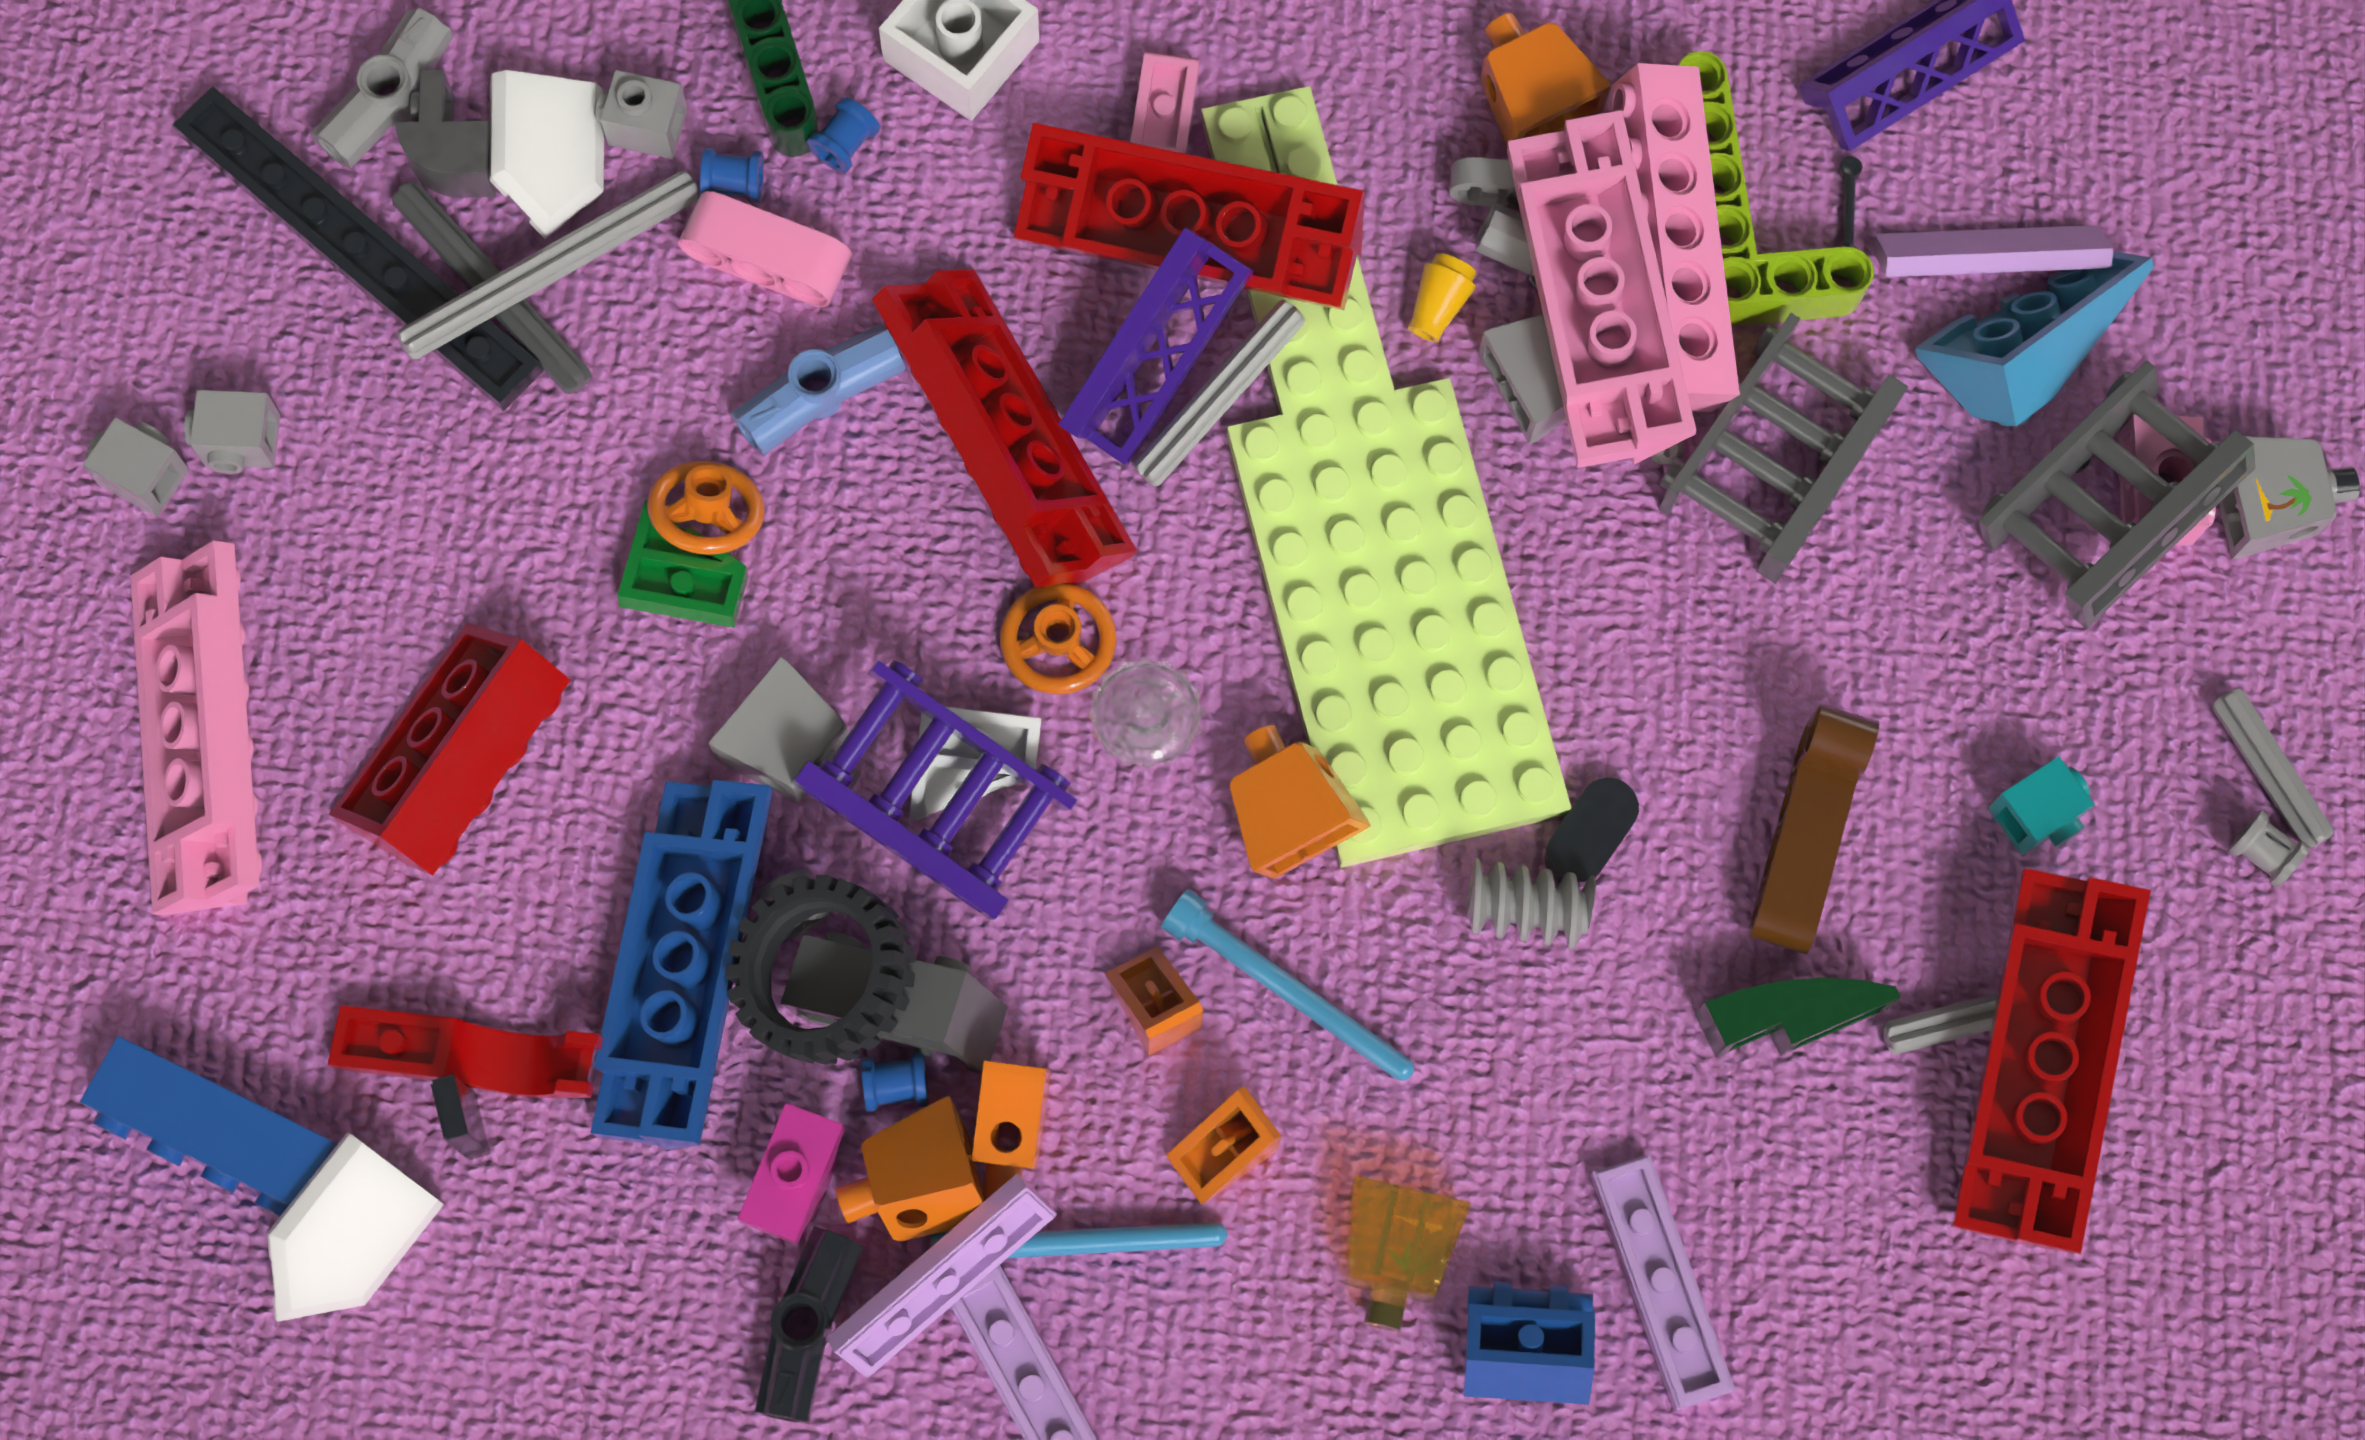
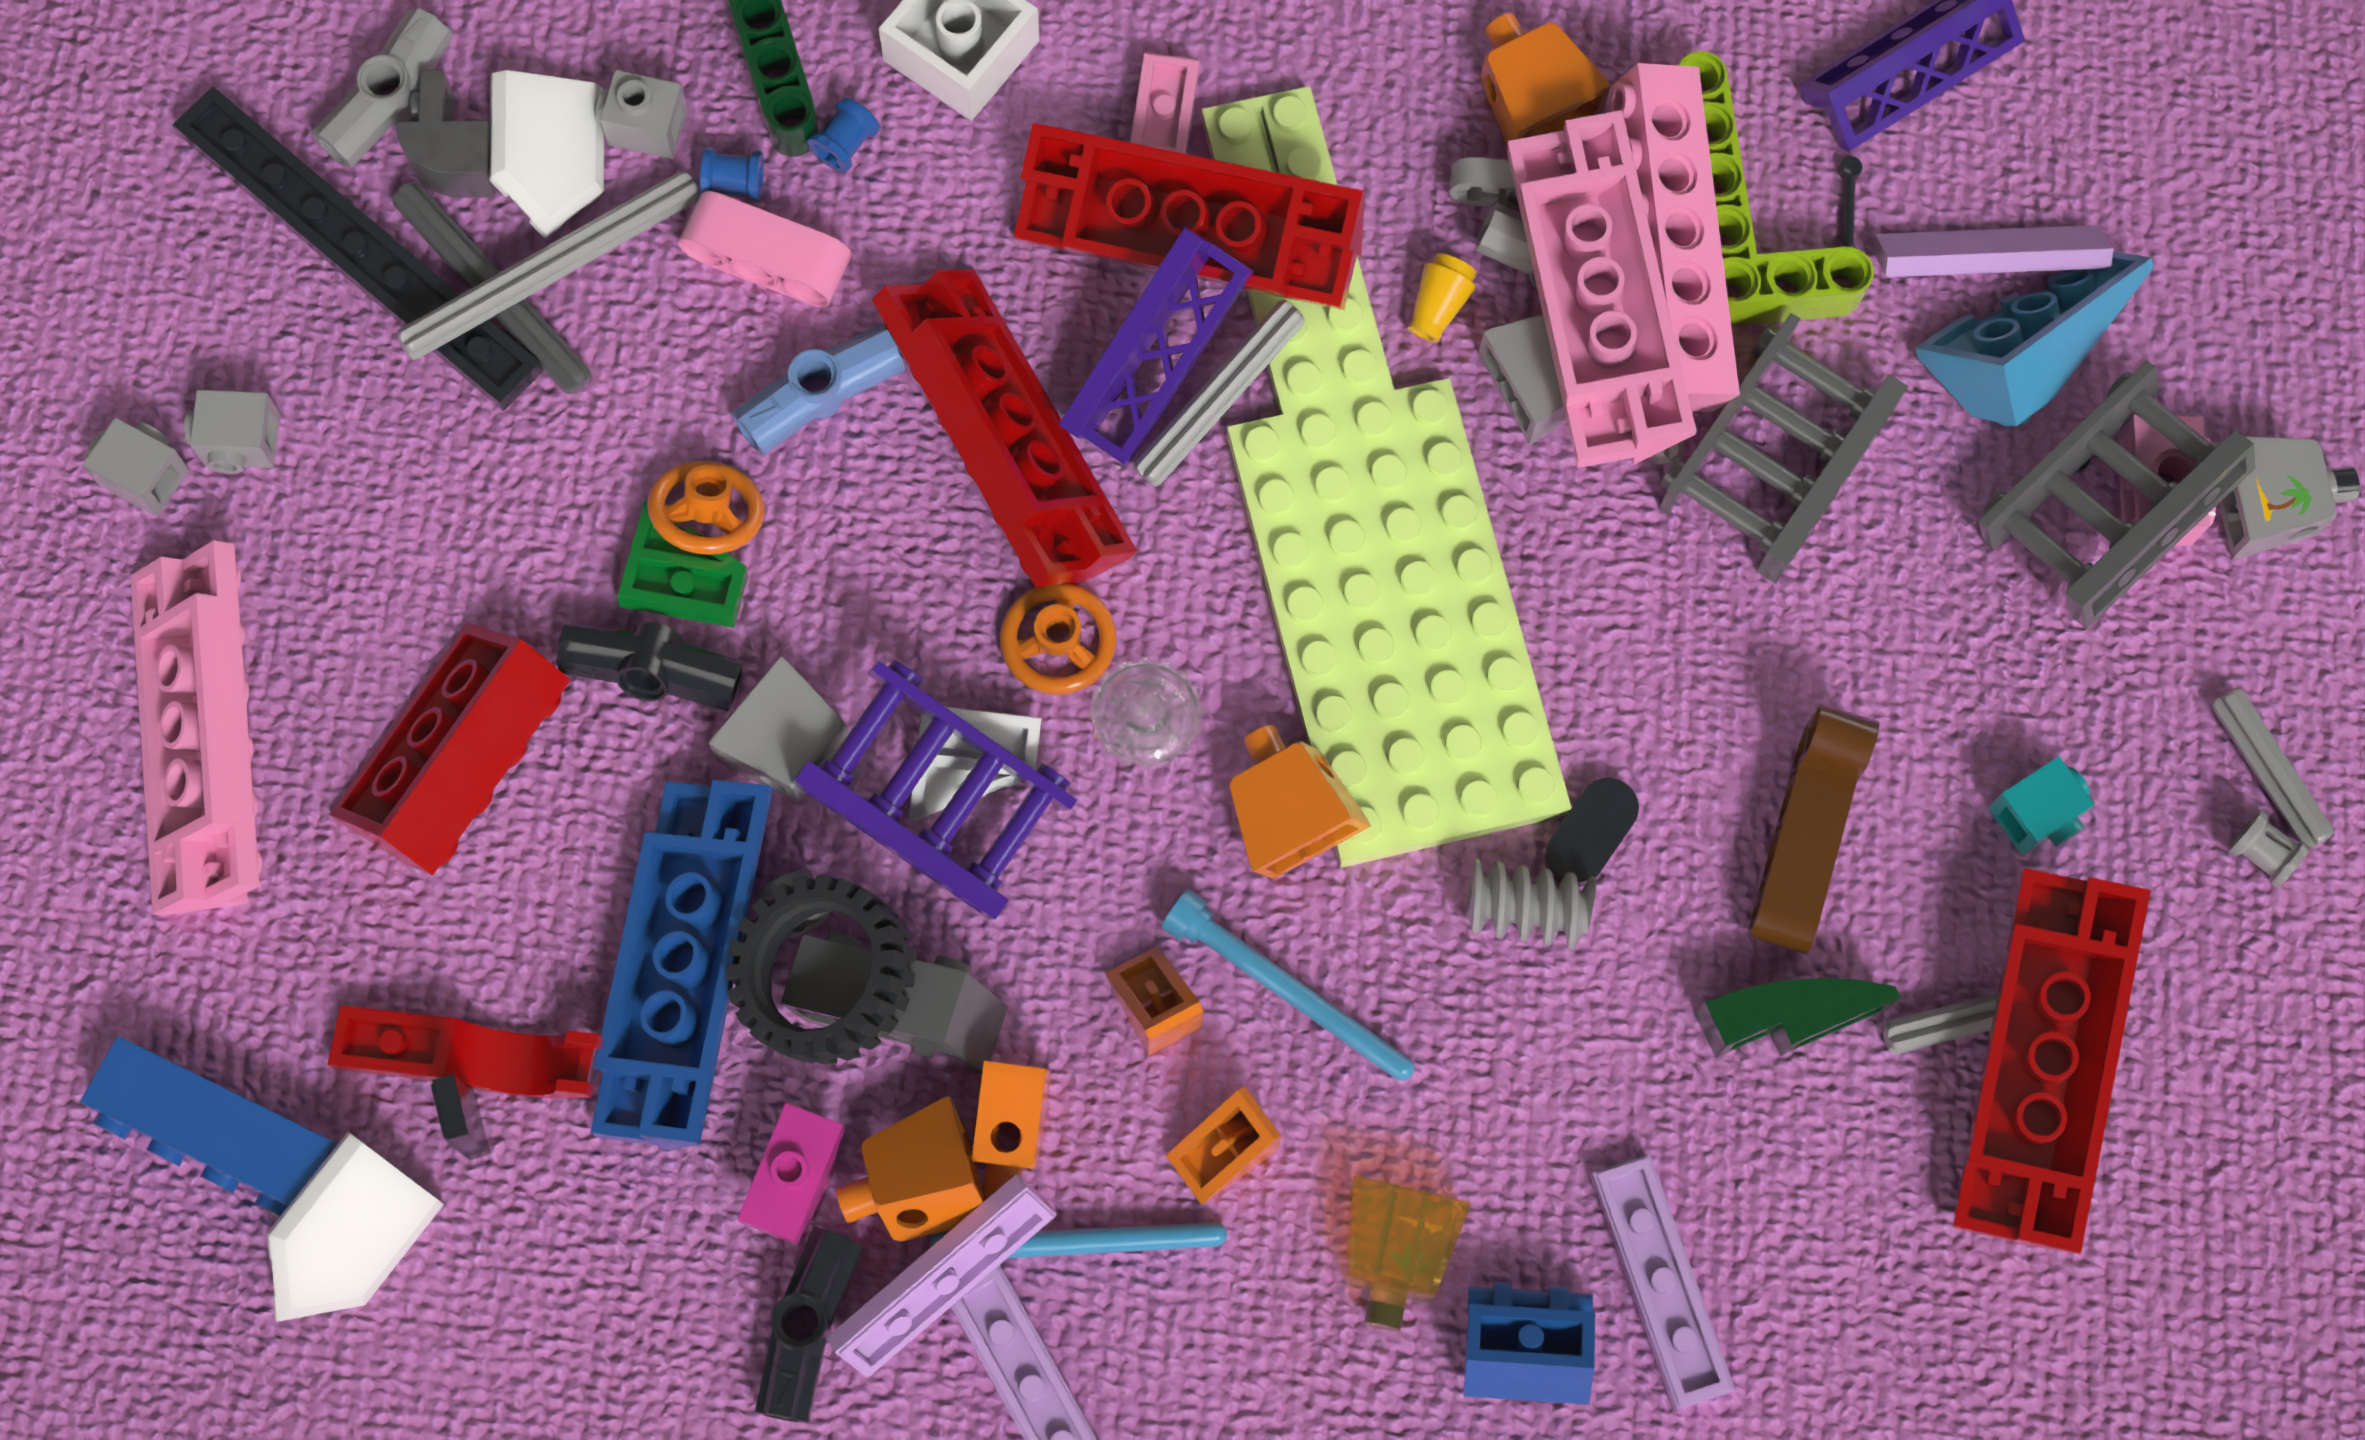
(649, 663): none -> black piece
(894, 1082): blue bush -> none

